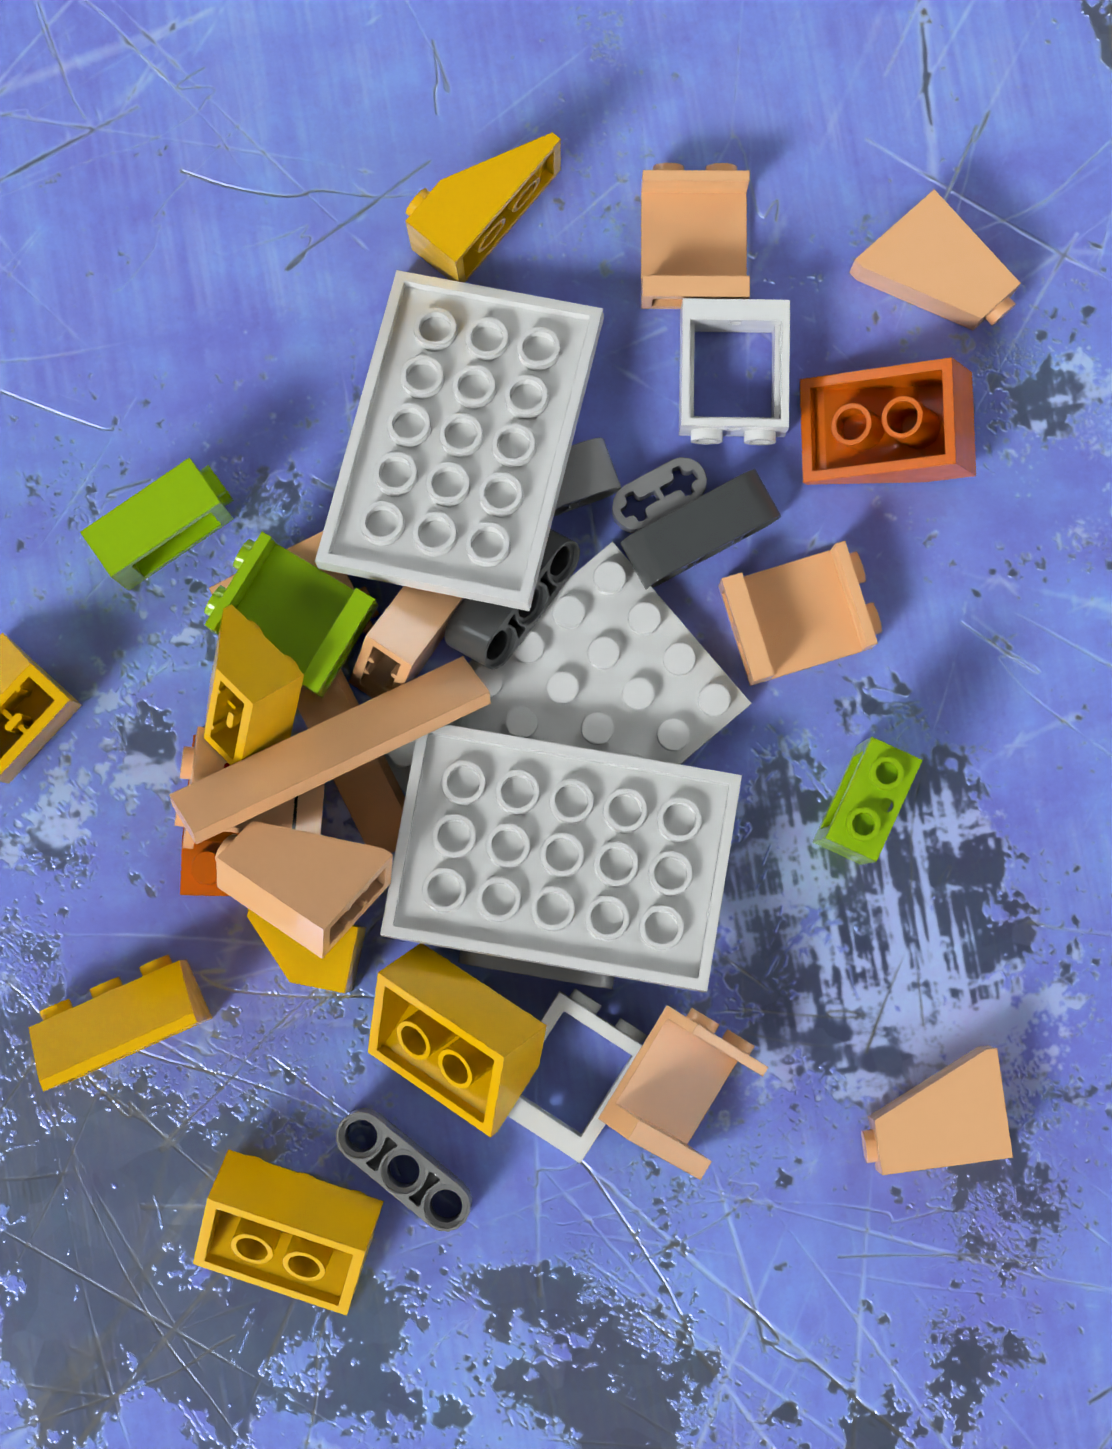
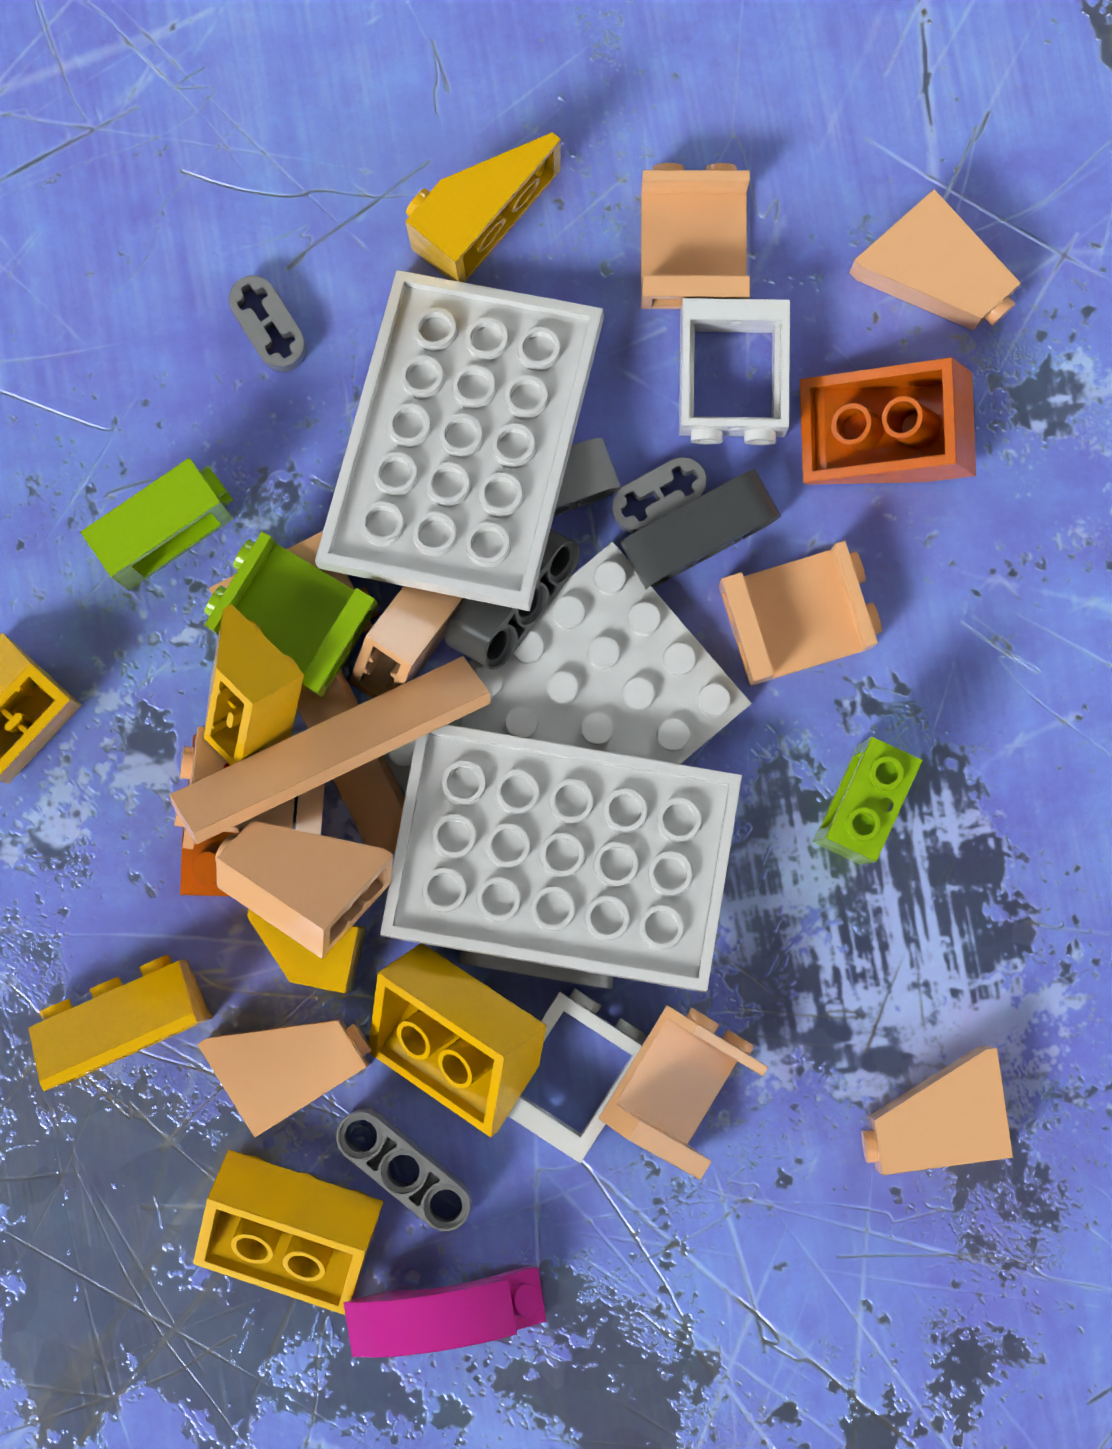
(257, 330): none -> light grey beam
(284, 1067): none -> light nougat slope
(444, 1317): none -> dark pink arch

